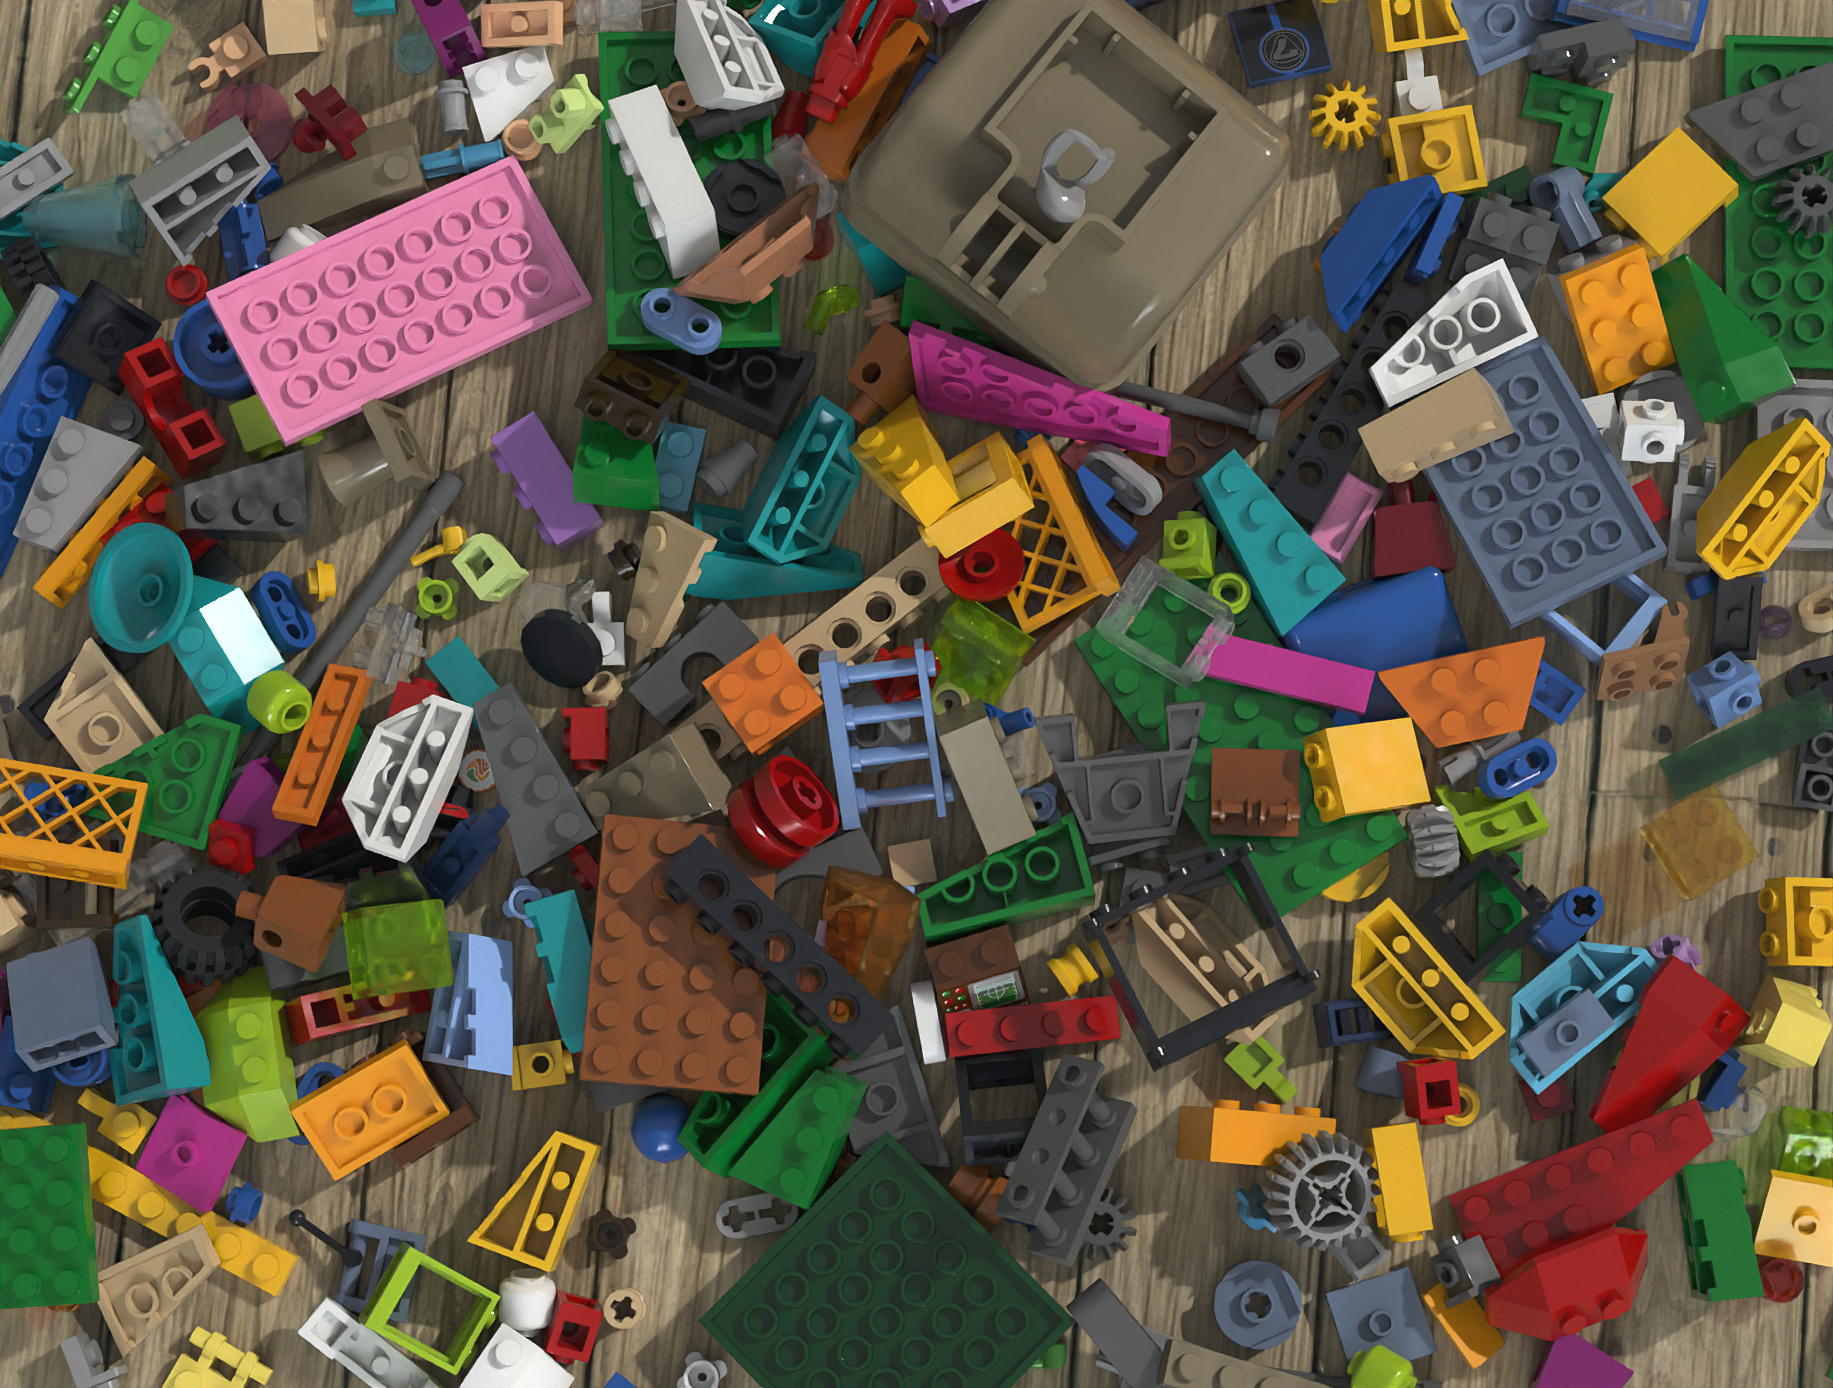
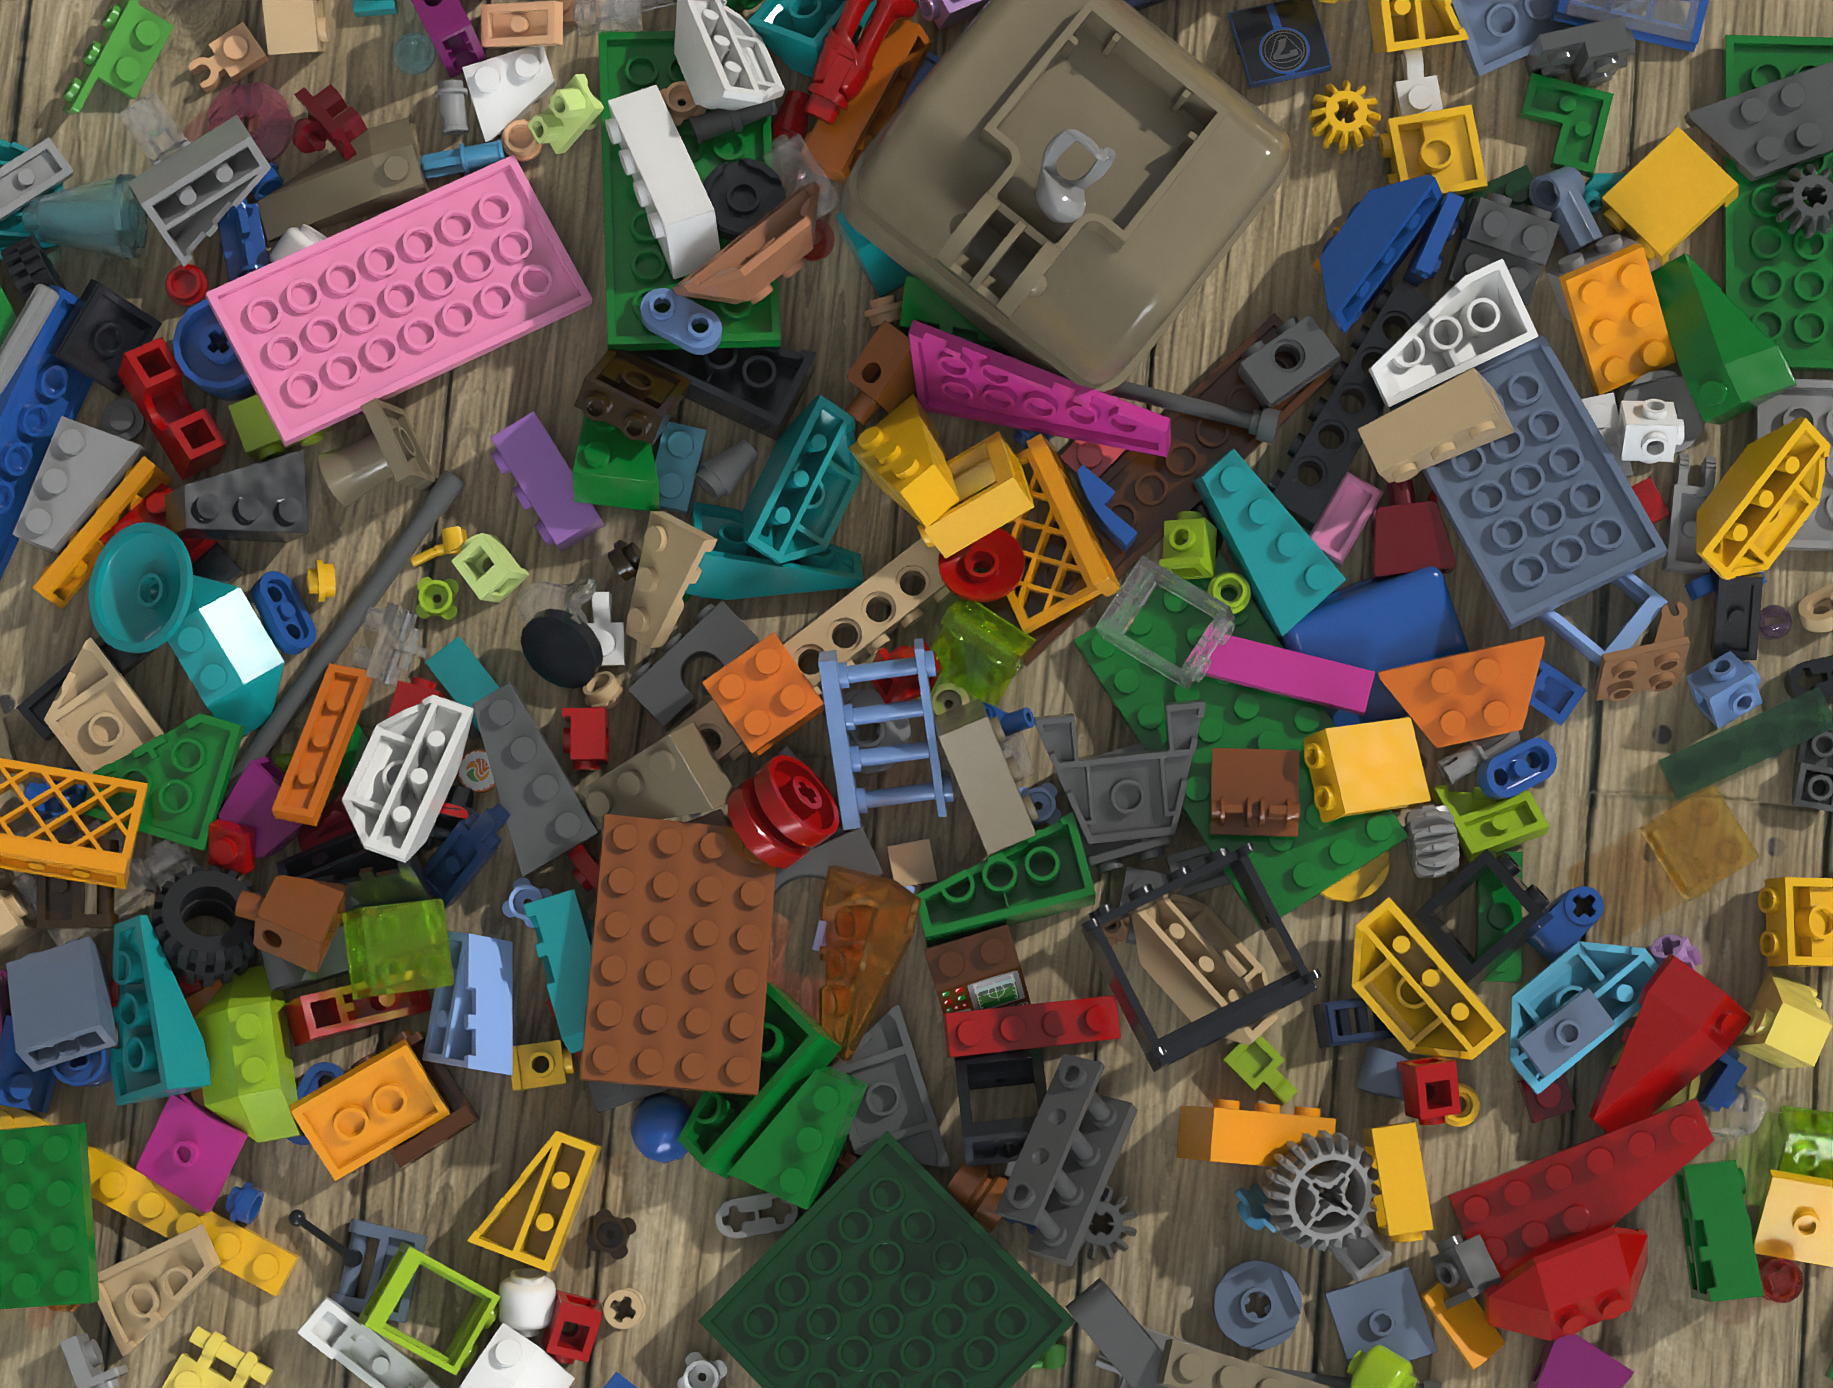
(122, 1124): yellow plate -> none
(279, 702): lime head -> none
(769, 922): black brick -> none
(831, 303): clear neon green arm -> none
(928, 1021): white beam -> none
(1071, 969): yellow wheel -> none
(1133, 485): light grey plate -> none

